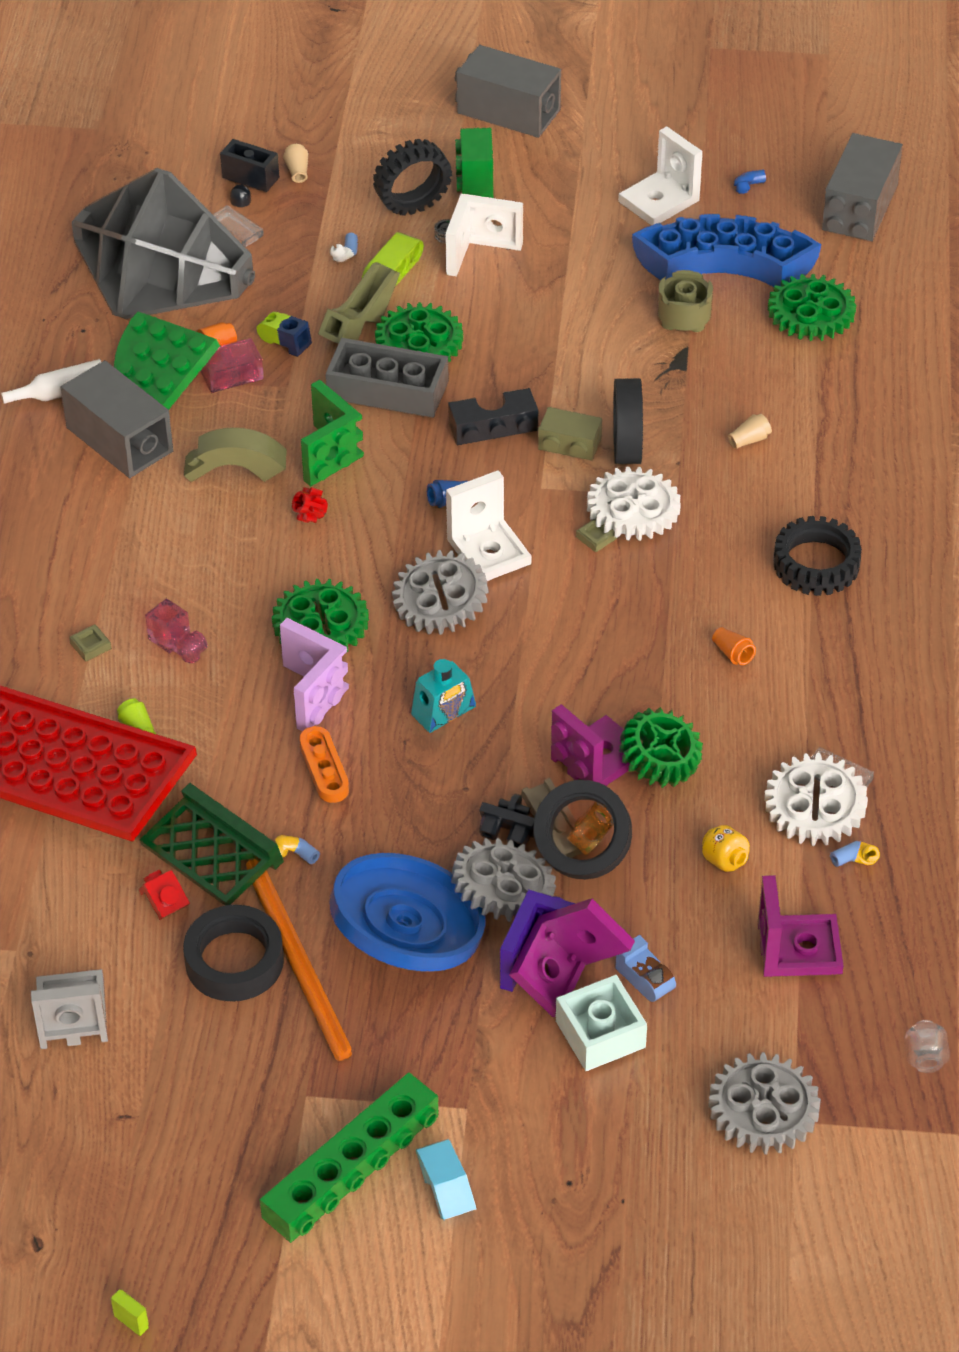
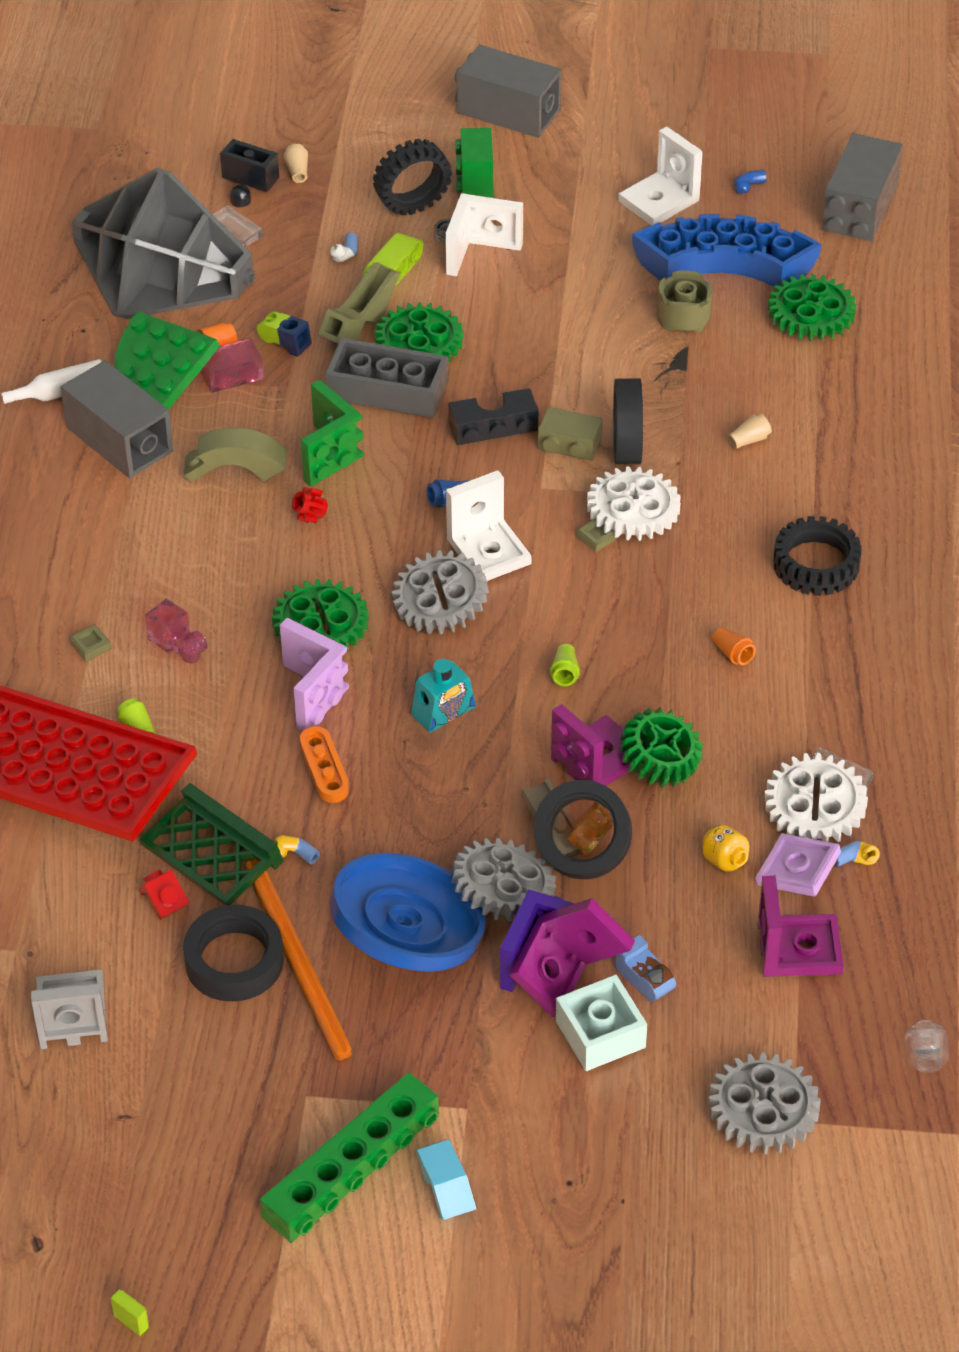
(510, 816): black hips -> none
(565, 666): none -> lime cone
(799, 864): none -> lavender tile

